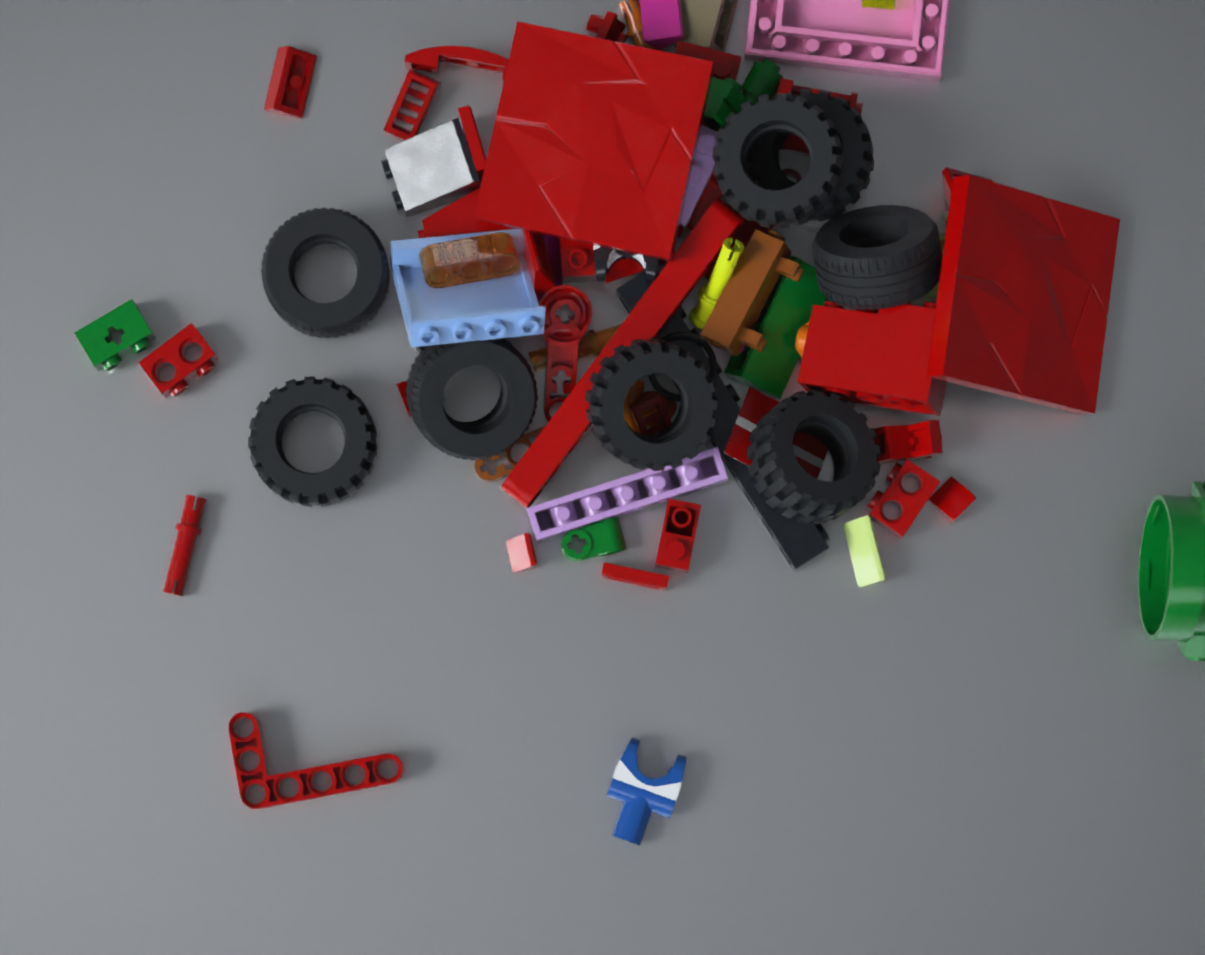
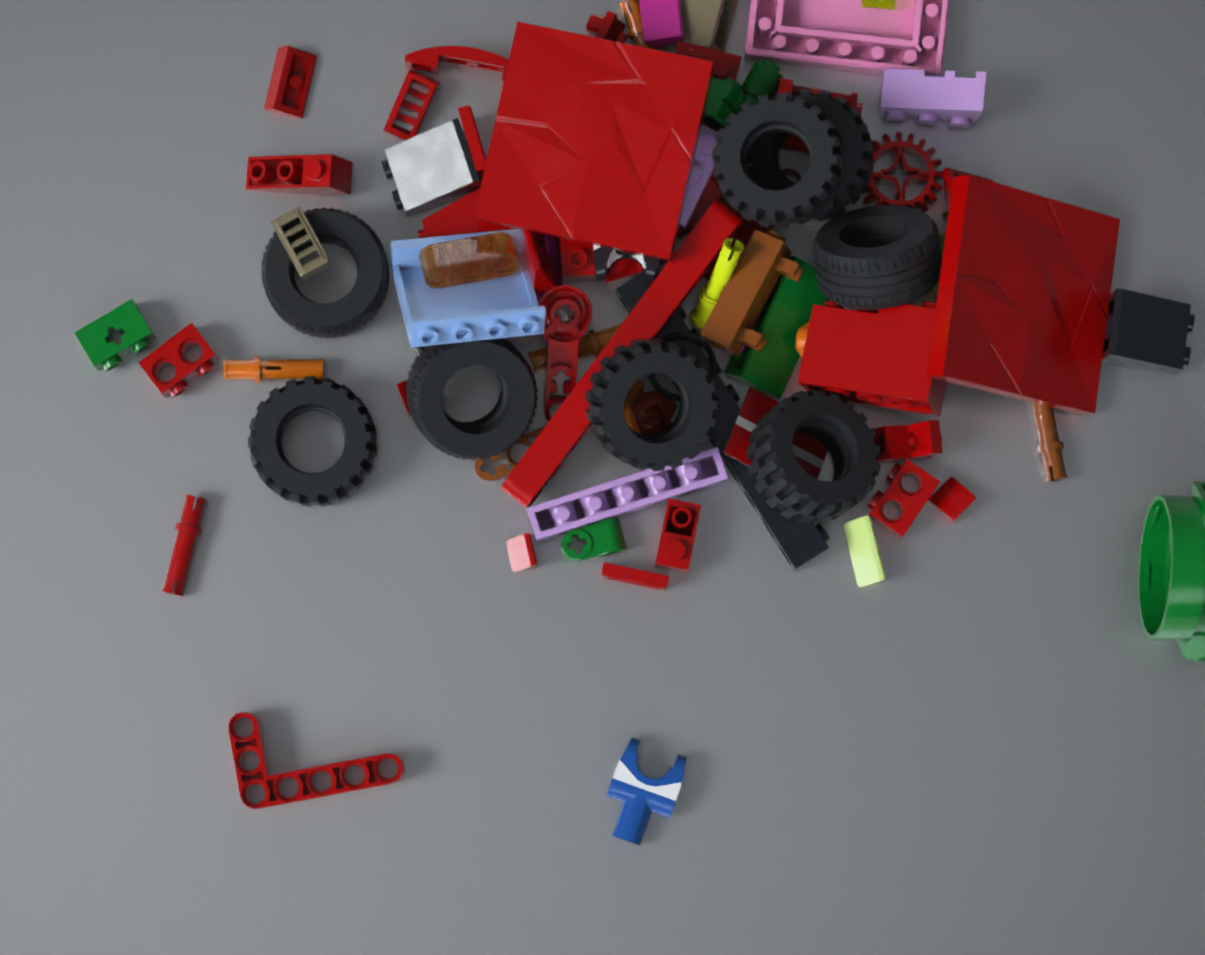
(273, 369): none -> orange pin
(300, 174): none -> red slope
(313, 266): none -> dark tan slope
(914, 174): none -> red gear
(931, 97): none -> lavender wedge
(1049, 441): none -> dark orange pin
(1147, 332): none -> black slope

